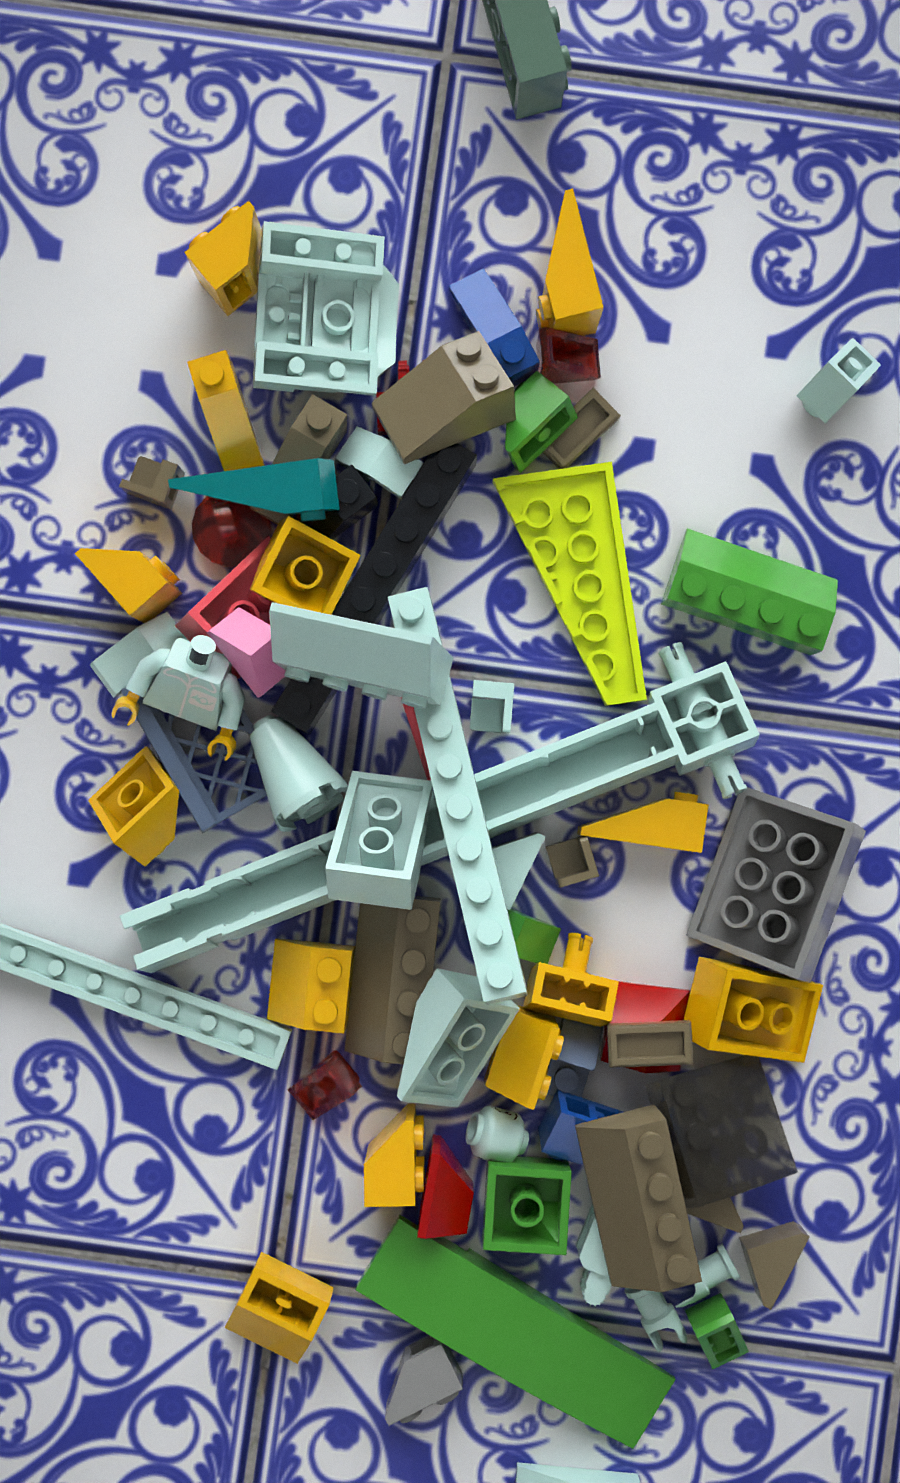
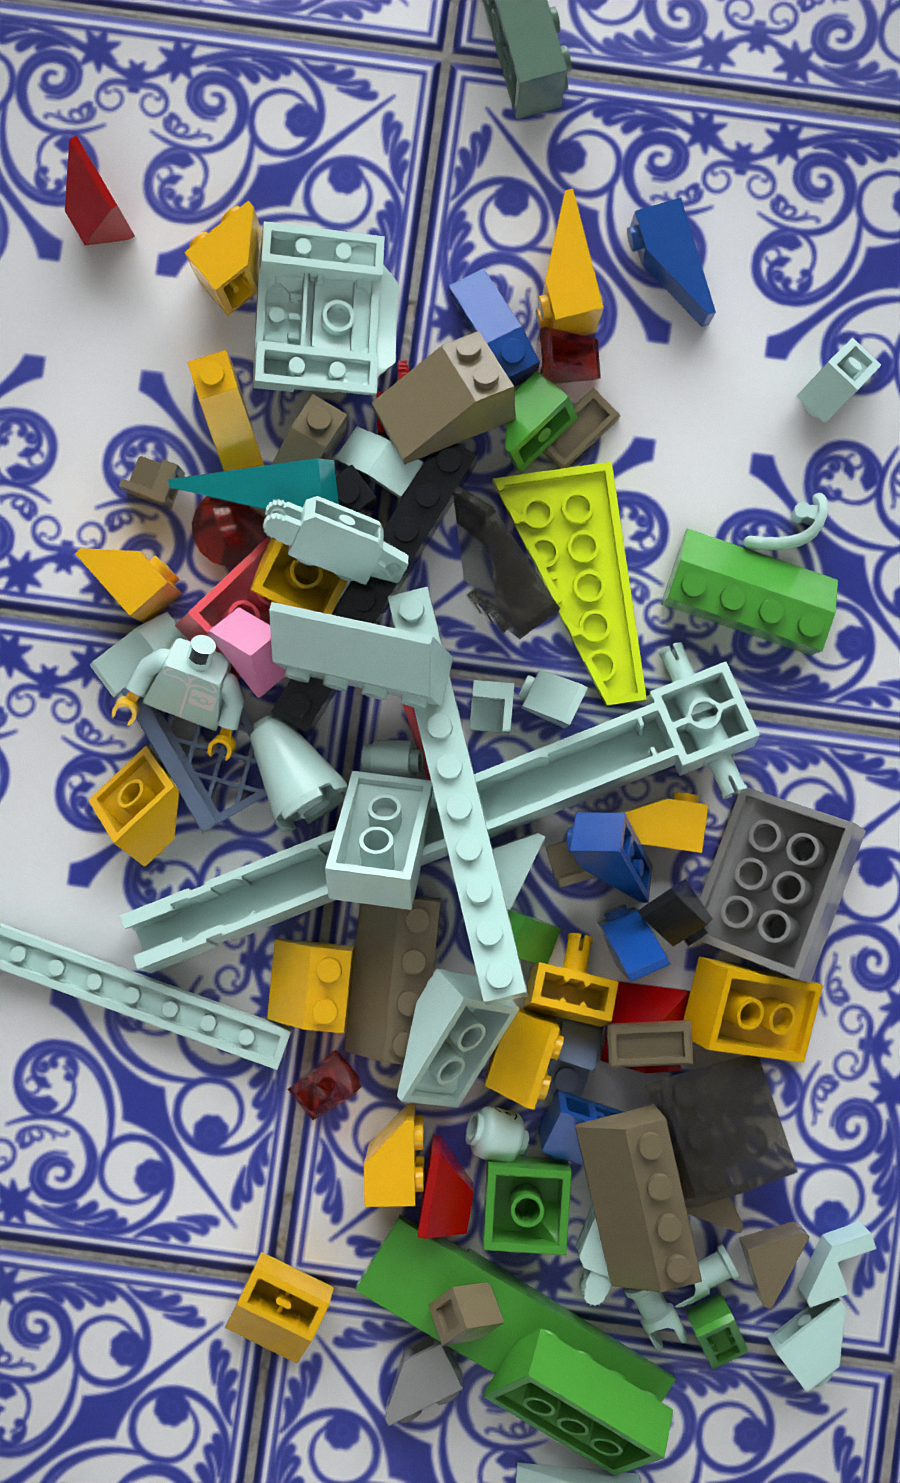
(90, 202): none -> red slope
(335, 540): none -> light aqua hinge
(392, 758): none -> light aqua brick
(465, 1313): none -> dark tan panel
(497, 569): none -> clear smoke slope
(552, 697): none -> light aqua slope
(581, 1403): none -> bright green slope
(612, 852): none -> blue slope
(632, 943): none -> blue slope
(670, 255): none -> blue slope
(677, 915): none -> black slope
(812, 515): none -> light aqua piece
(812, 1343): none -> light aqua slope
(822, 1276): none -> light aqua slope

